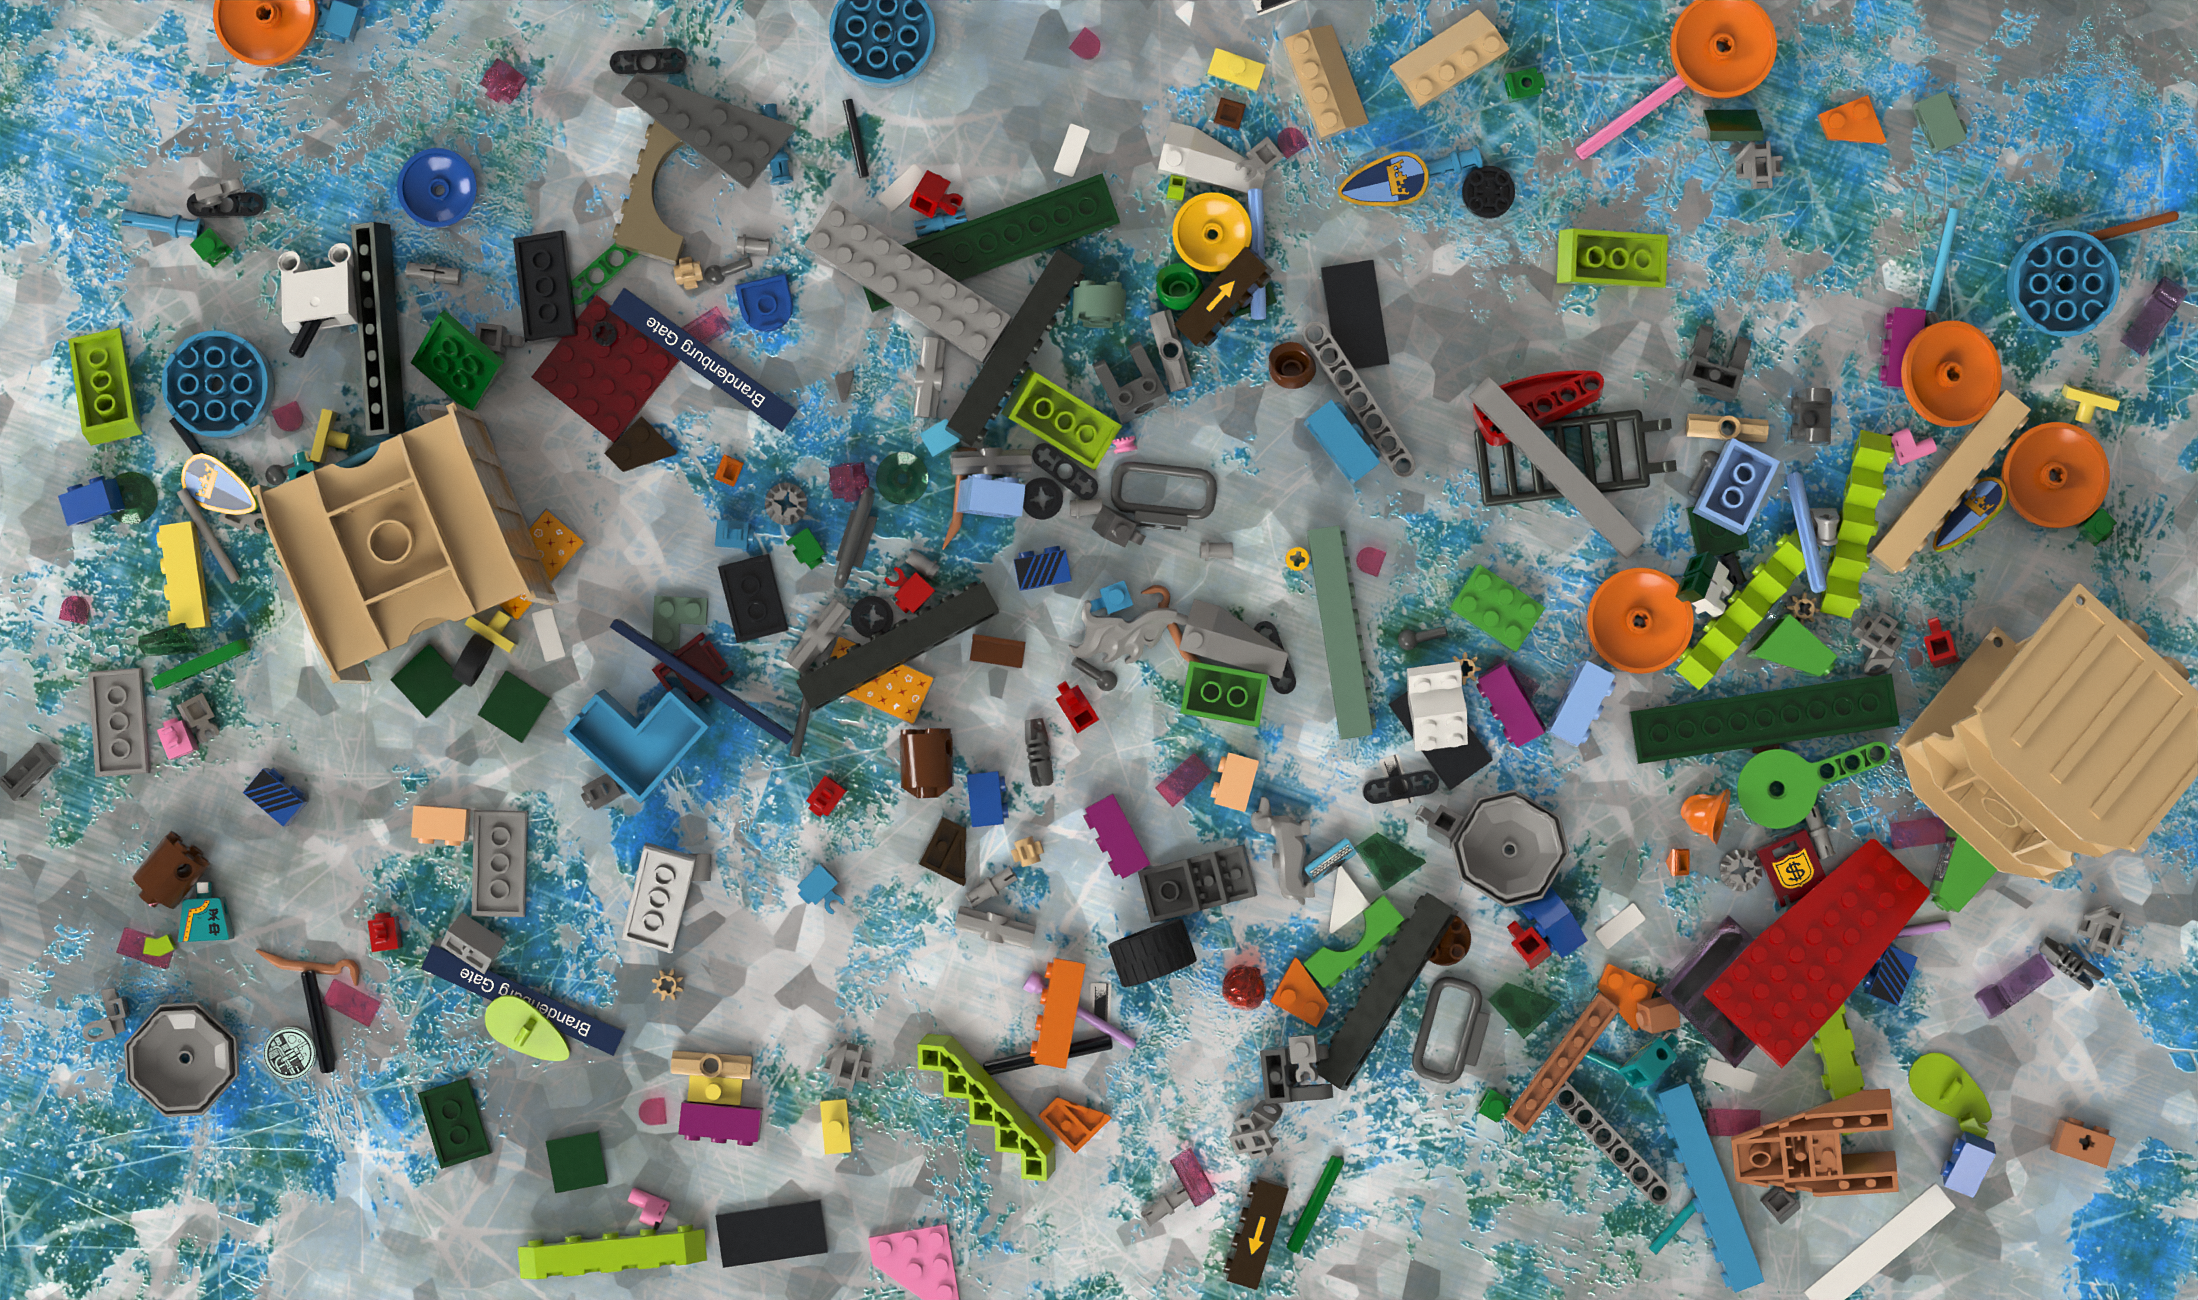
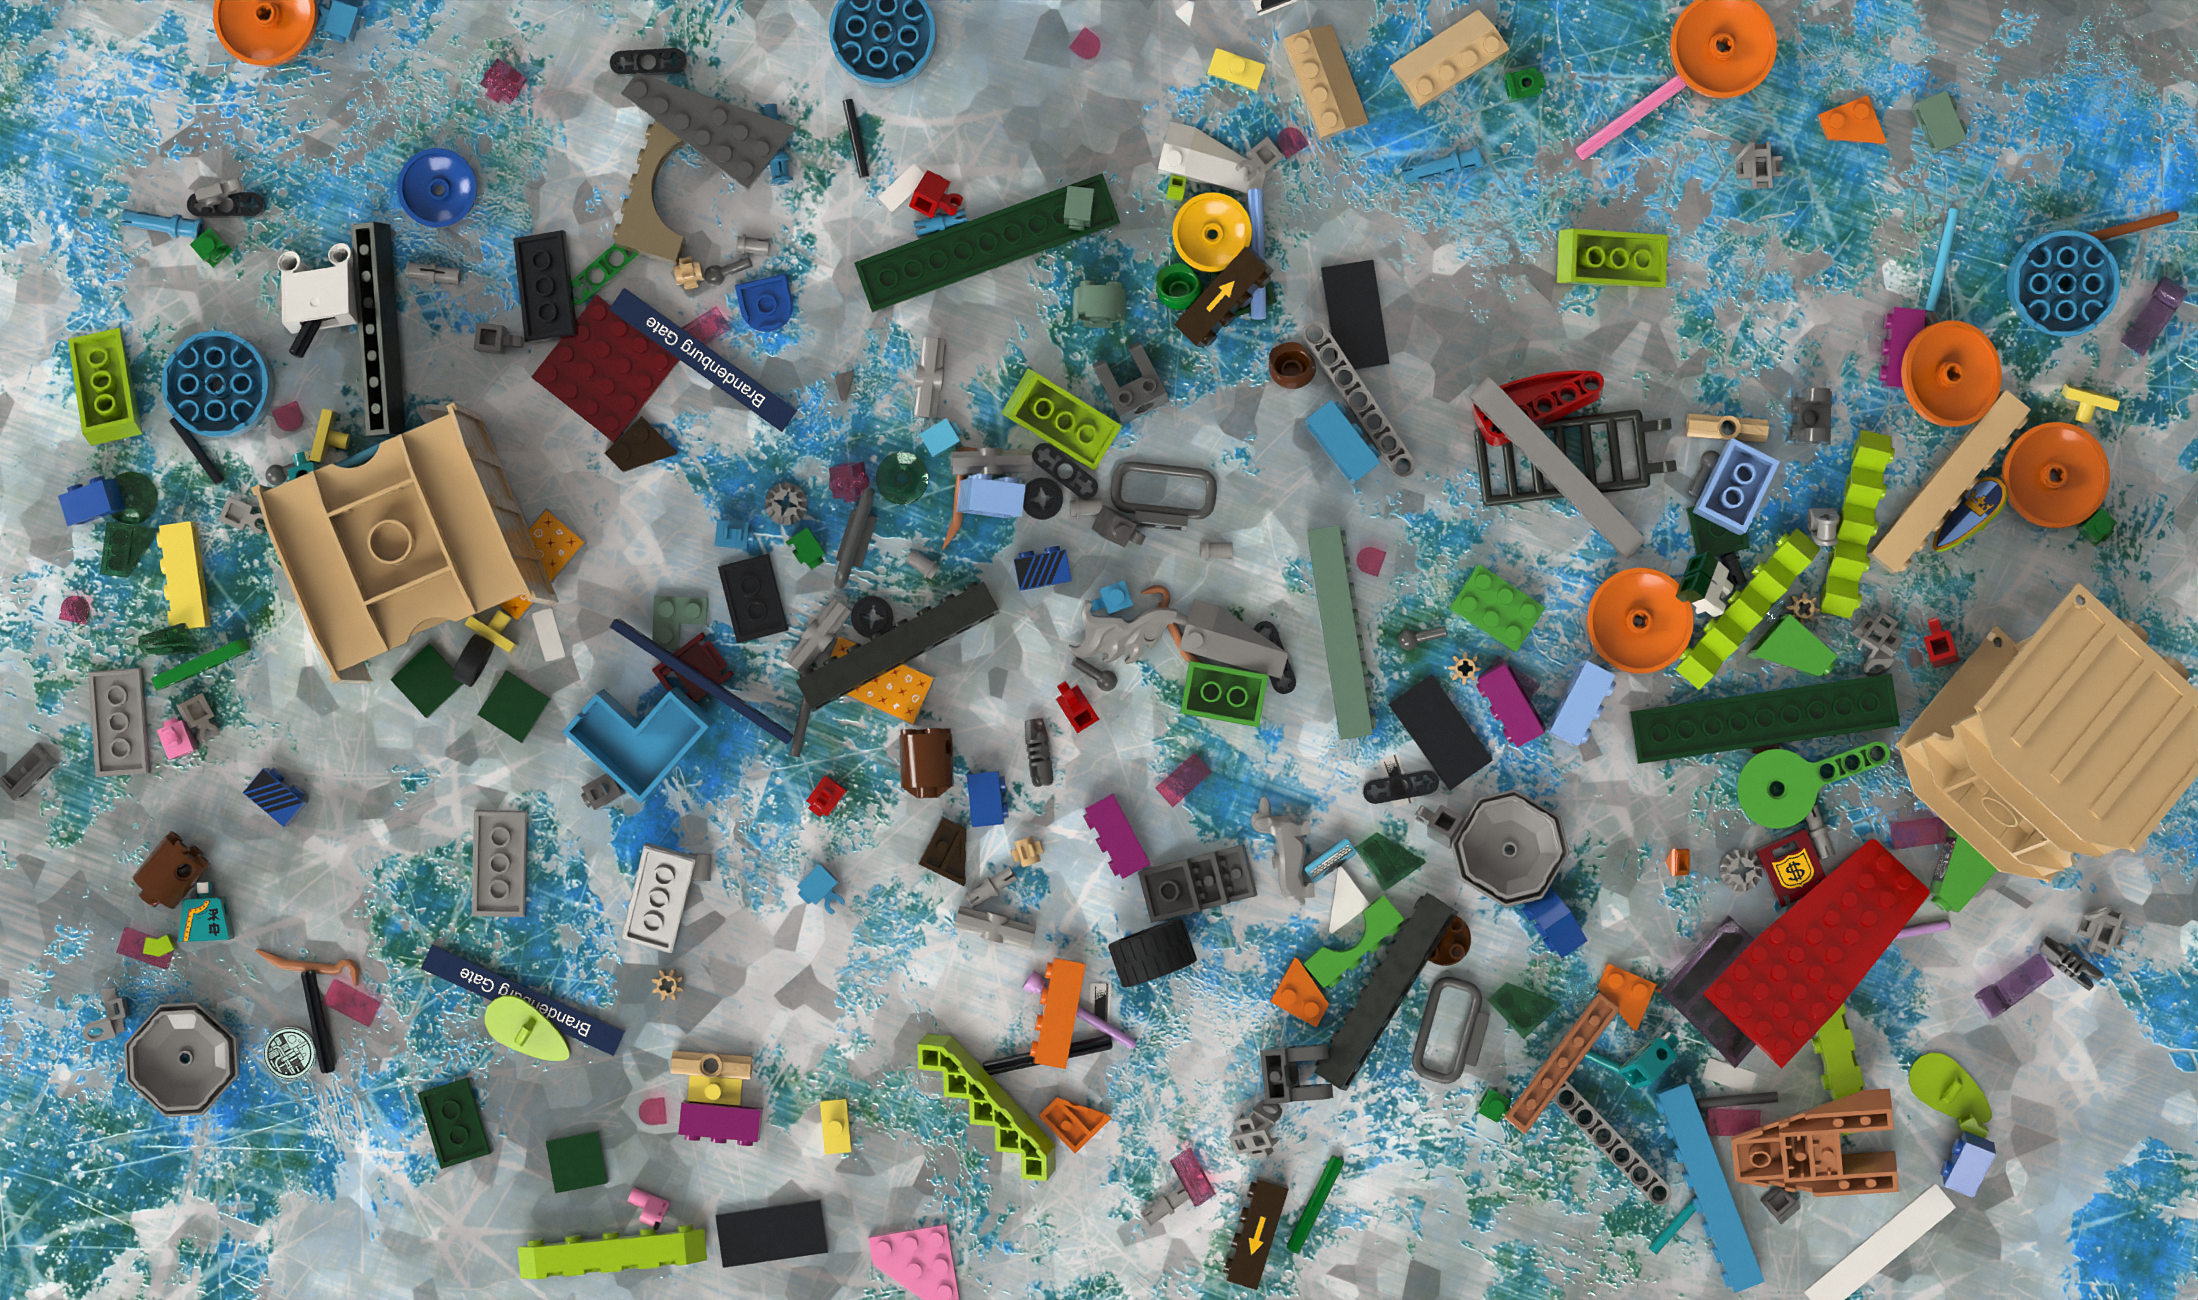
(124, 548): none -> clear green wing
(208, 535): light grey bar -> none
(217, 486): shield -> none
(384, 932): red brick -> none
(441, 824): light nougat brick -> none
(457, 361): green plate -> none
(472, 943): light grey hinge -> none
(597, 329): black bush -> none
(728, 470): orange slope -> none
(852, 1065): light grey piece -> none
(908, 282): light grey brick -> none
(913, 591): red brick -> none
(997, 651): reddish brown panel -> none
(1015, 347): pearl dark grey brick -> none
(1071, 150): white sticker -> none
(1078, 207): none -> sand green brick
(1124, 445): bright pink bush -> none
(1176, 367): light grey piece -> none
(1229, 114): reddish brown tile -> none
(1235, 781): light nougat brick -> none
(1244, 987): clear red hair -> none
(1292, 552): yellow bush -> none
(1304, 1051): light grey plate -> none
(1387, 181): shield -> none
(1437, 706): white bracket -> none
(1488, 192): black tile -> none
(1528, 945): red brick -> none
(1620, 926): white sticker -> none
(1657, 1015): nougat brick -> none
(1706, 813): orange piece -> none
(1712, 378): dark grey brick -> none
(1733, 125): dark green tile -> none
(1736, 1100): none -> dark grey bar
(1806, 532): light blue axle -> none
(1890, 975): brick -> none
(1907, 450): bright pink piece -> none
(2067, 1142): nougat brick -> none

